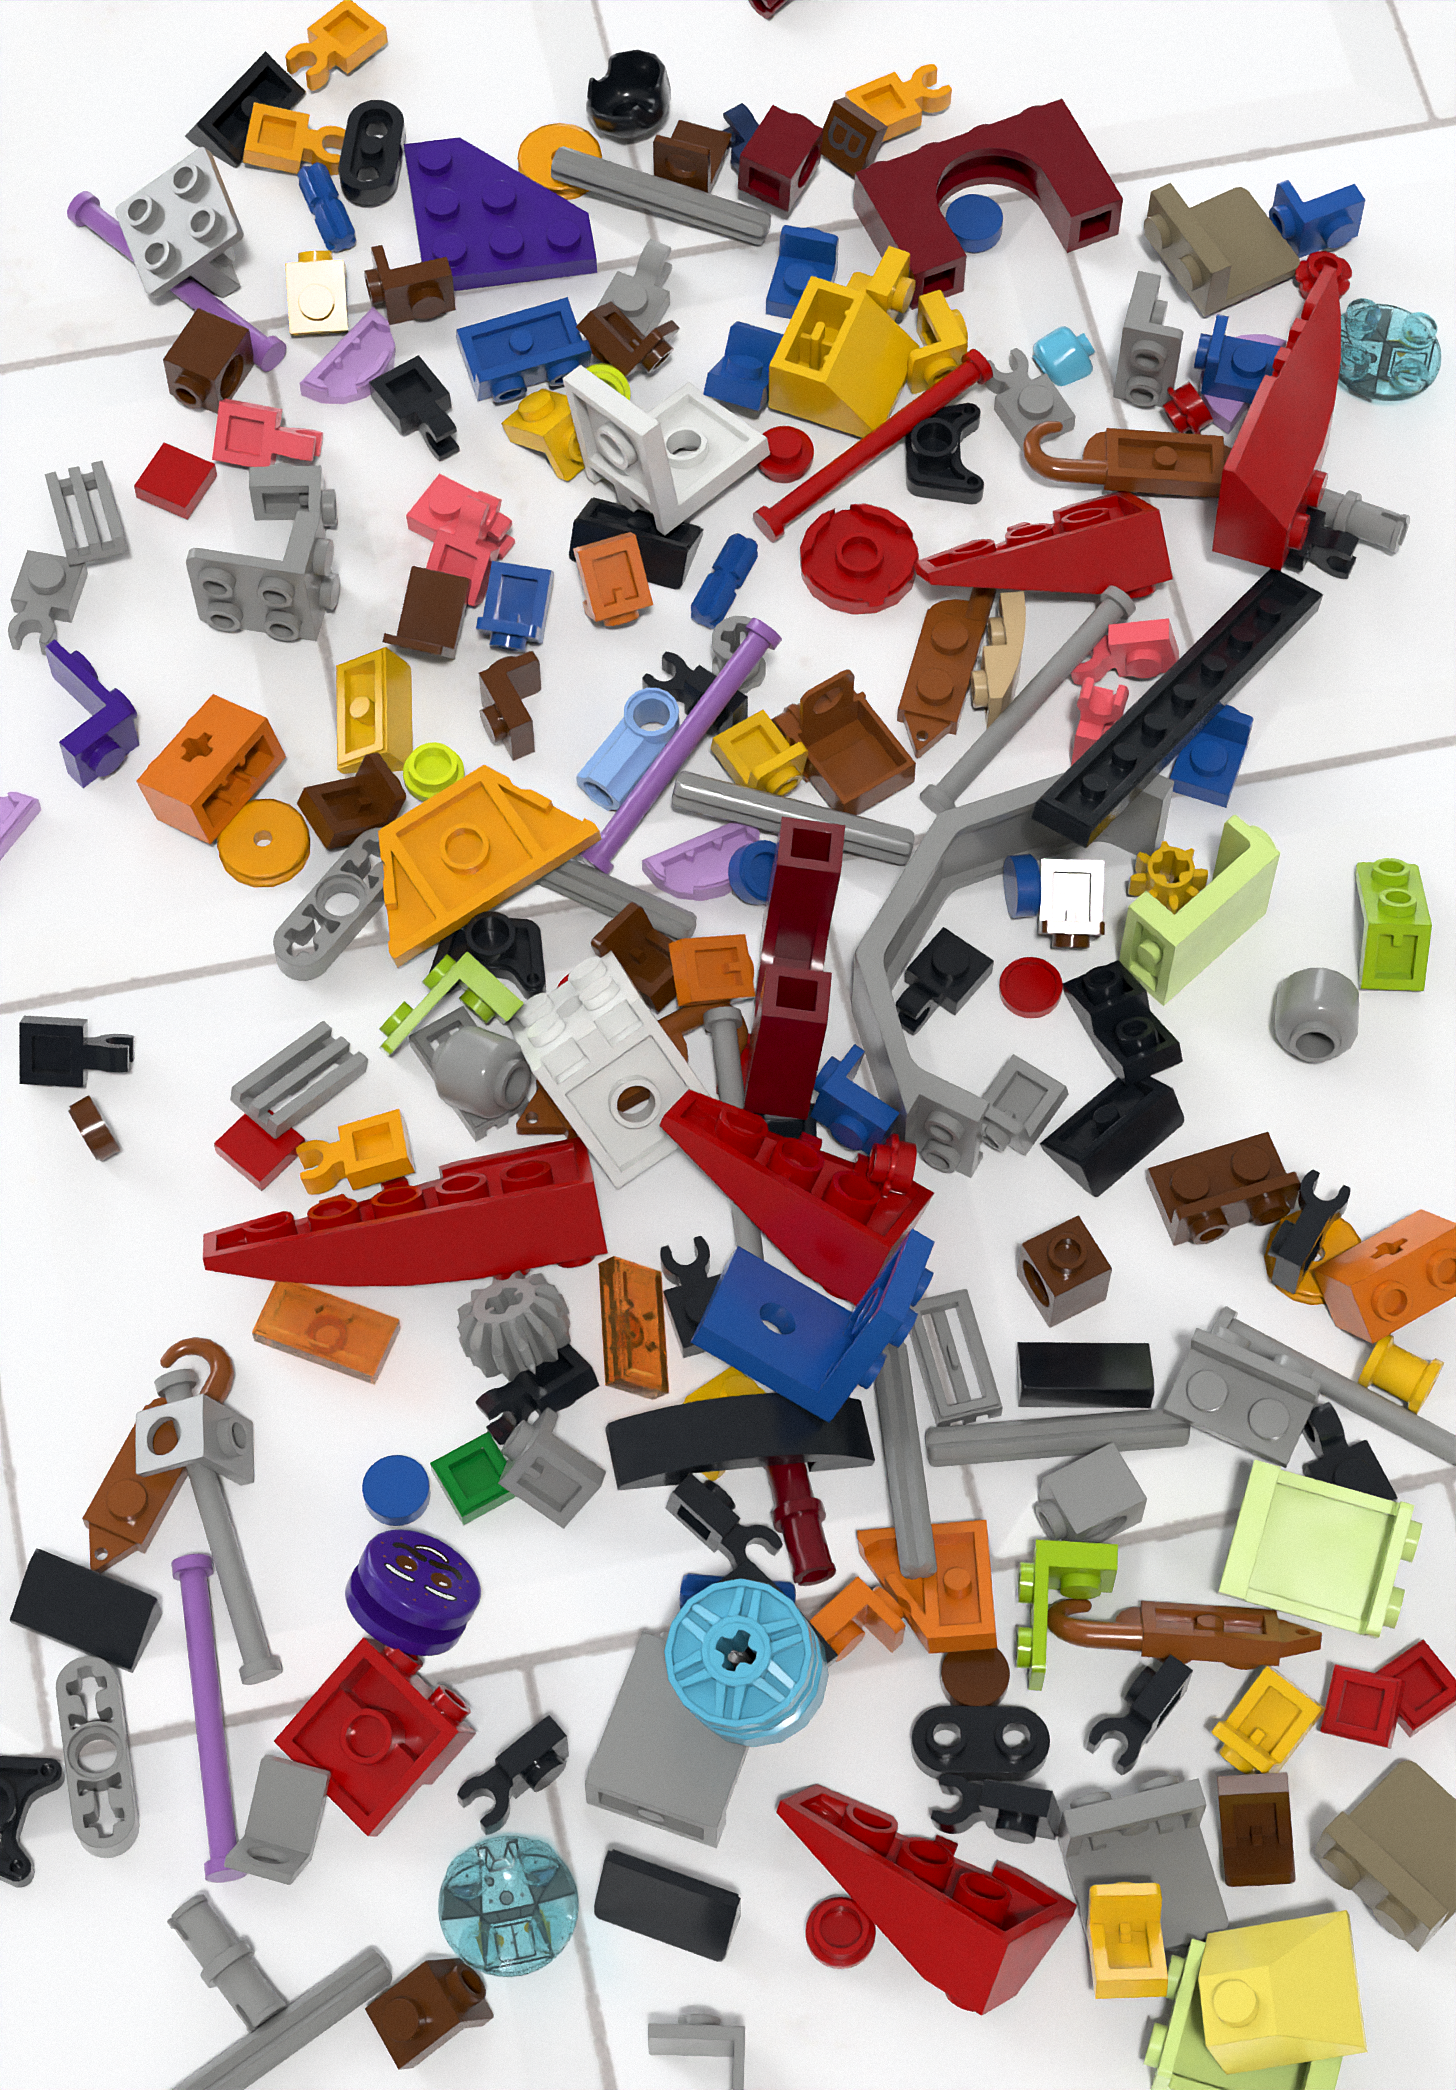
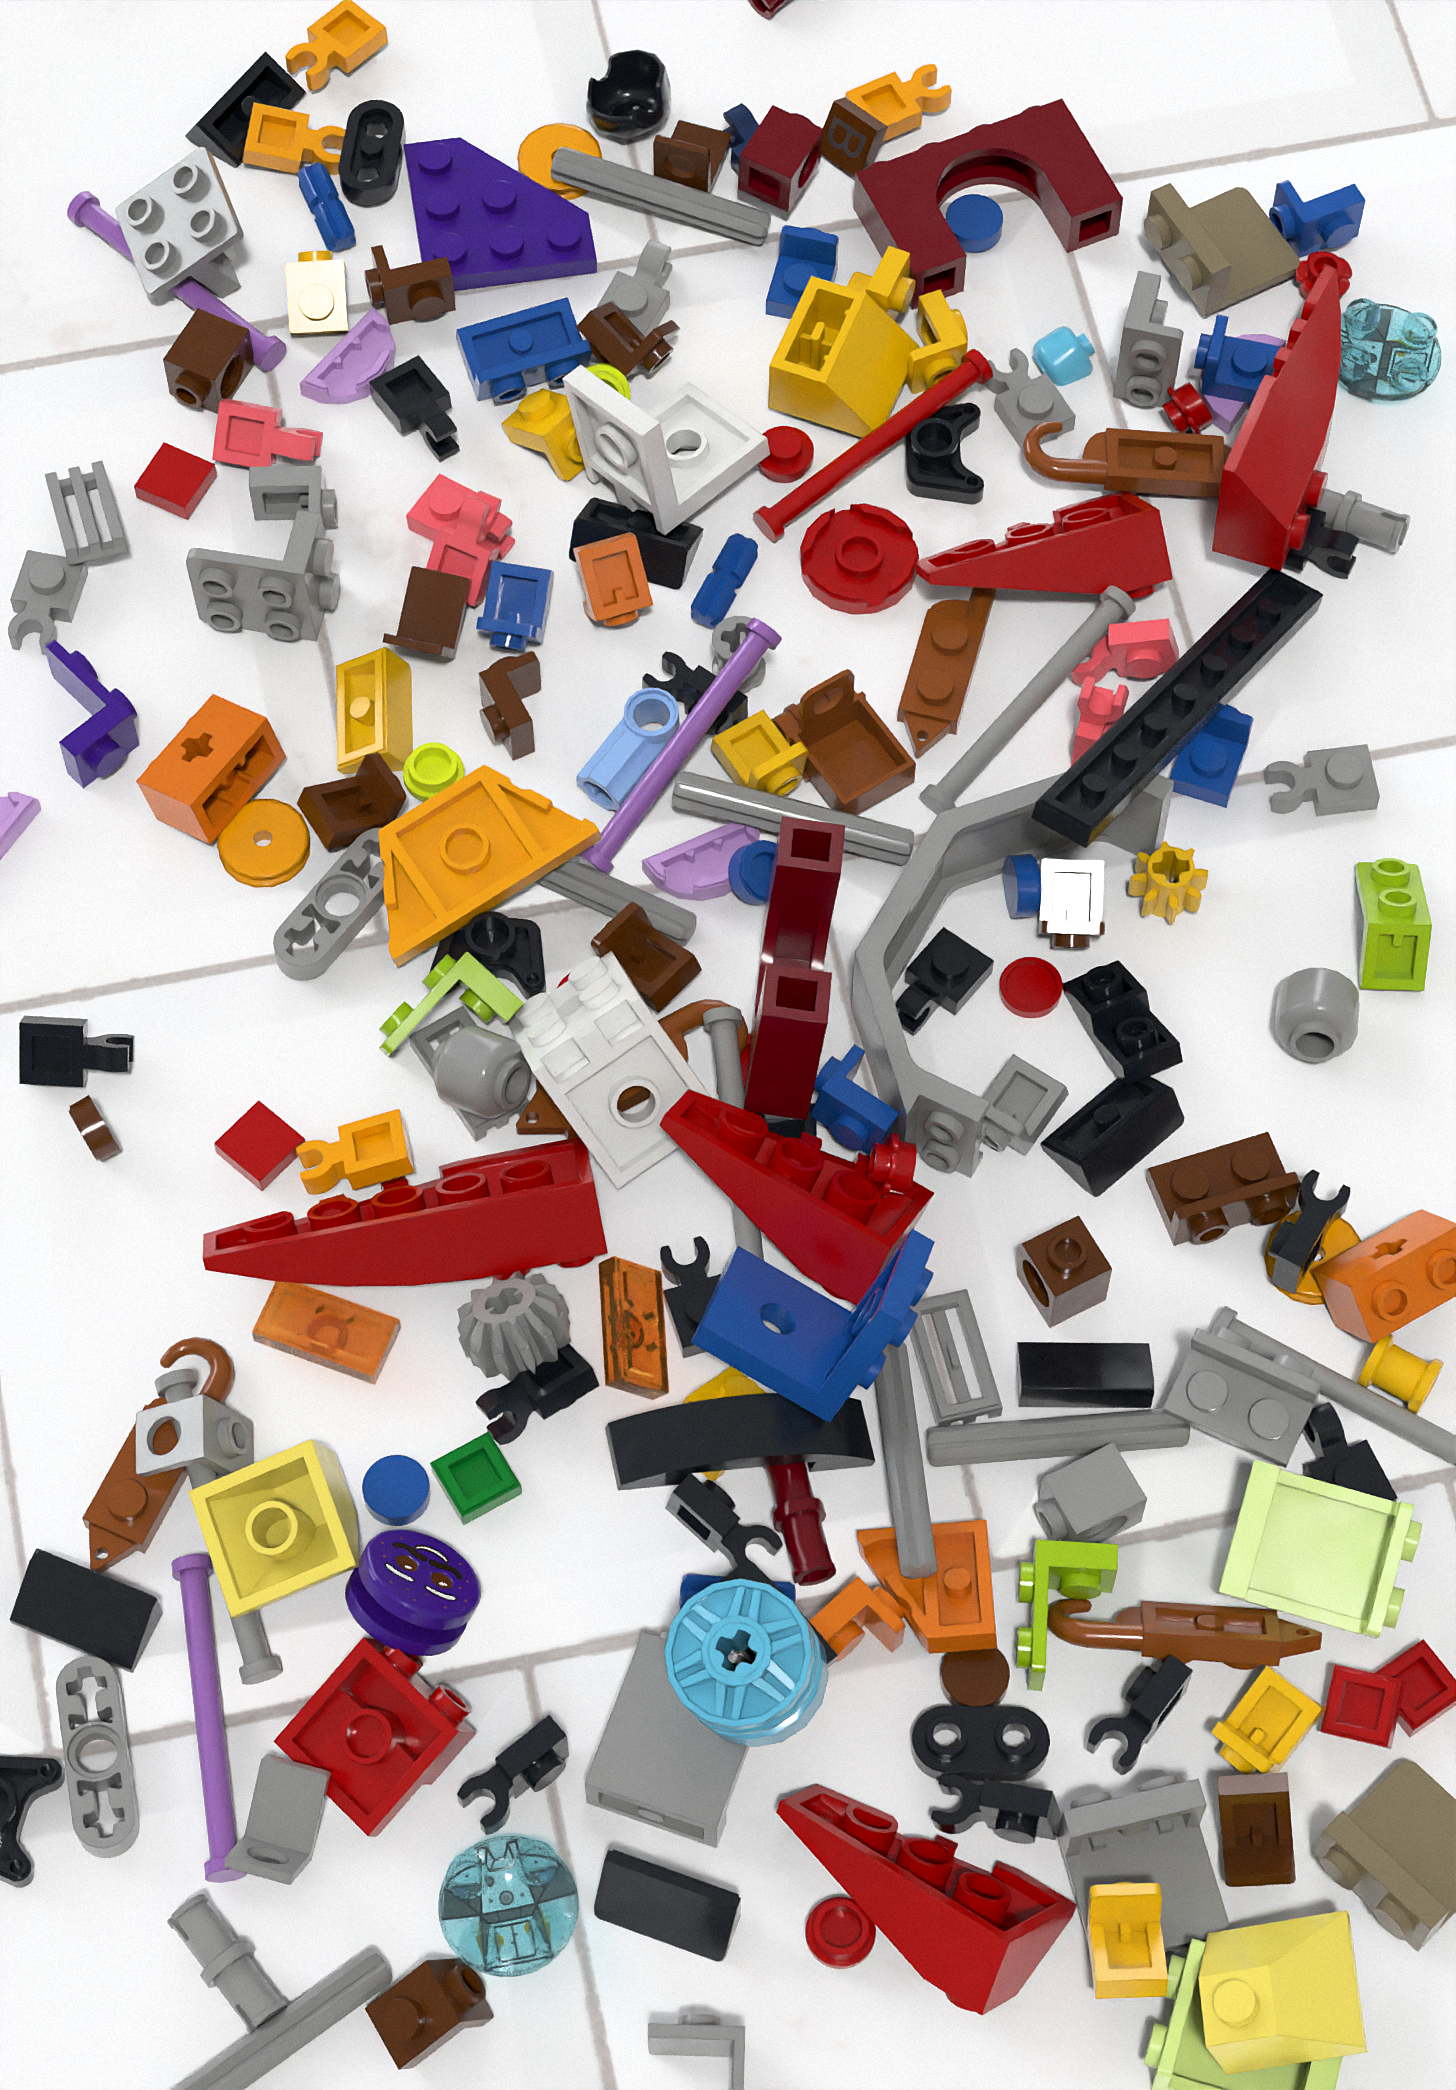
(278, 1526): none -> light yellow slope
(284, 1062): light grey tile -> none
(548, 1471): light grey bracket -> none
(712, 970): orange bracket -> none
(744, 369): blue bracket -> none
(1001, 660): tan slope -> none
(1173, 949): yellowish green panel -> none
(1332, 778): none -> light grey plate

